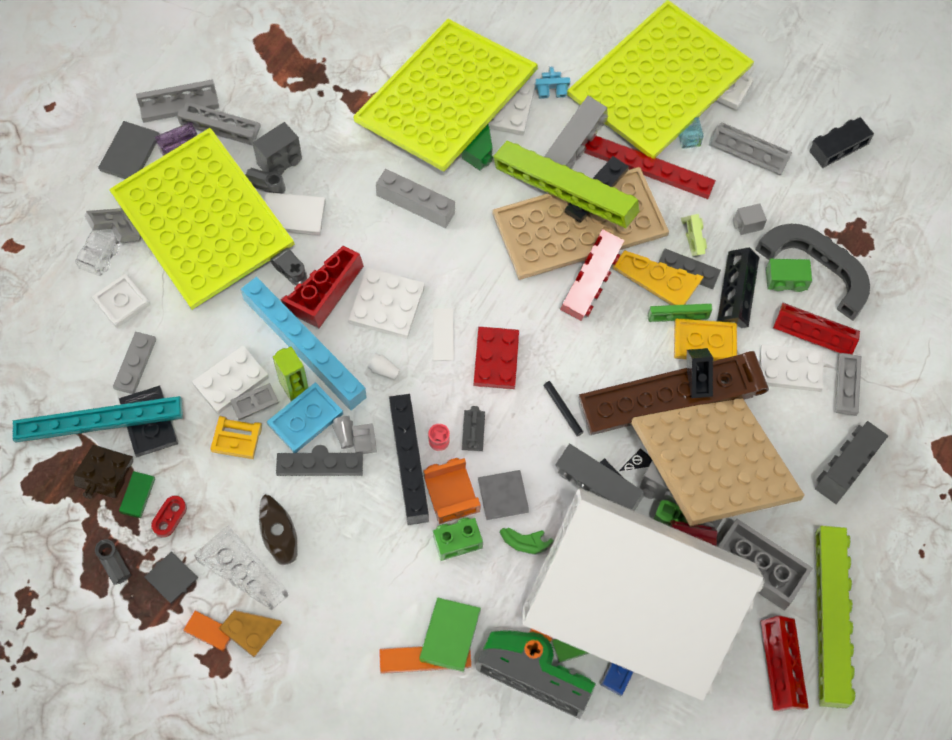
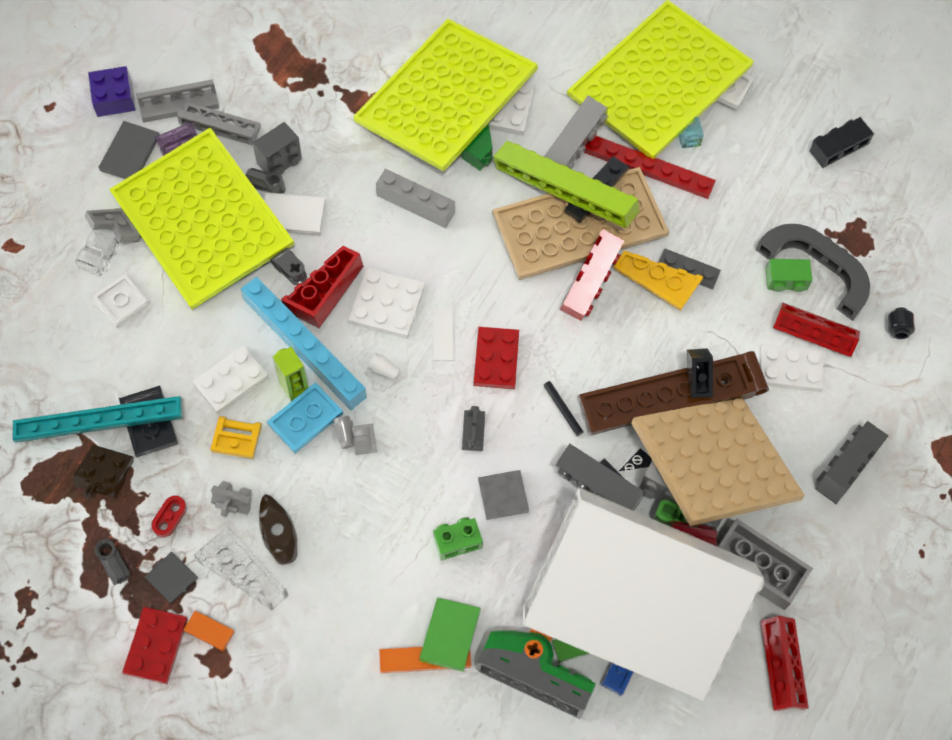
(111, 91): none -> dark purple brick
(134, 363): light grey plate -> none
(137, 494): green tile -> none
(155, 645): none -> red plate
(230, 501): none -> light grey hips
(249, 630): pearl gold wing -> none
(254, 401): light grey hinge -> none
(319, 463): dark grey hinge -> none
(409, 459): black brick -> none
(441, 433): coral wheel -> none
(451, 490): orange panel -> none
(526, 543): bright green piece -> none
(552, 81): medium azure hips -> none
(671, 312): bright green tile -> none
(694, 235): yellowish green wing -> none
(698, 334): yellow tile -> none
(744, 286): black fence -> none
(750, 148): light grey fence -> none
(750, 219): light grey brick -> none
(833, 618): lime brick -> none
(848, 384): light grey plate -> none
(901, 323): none -> black head

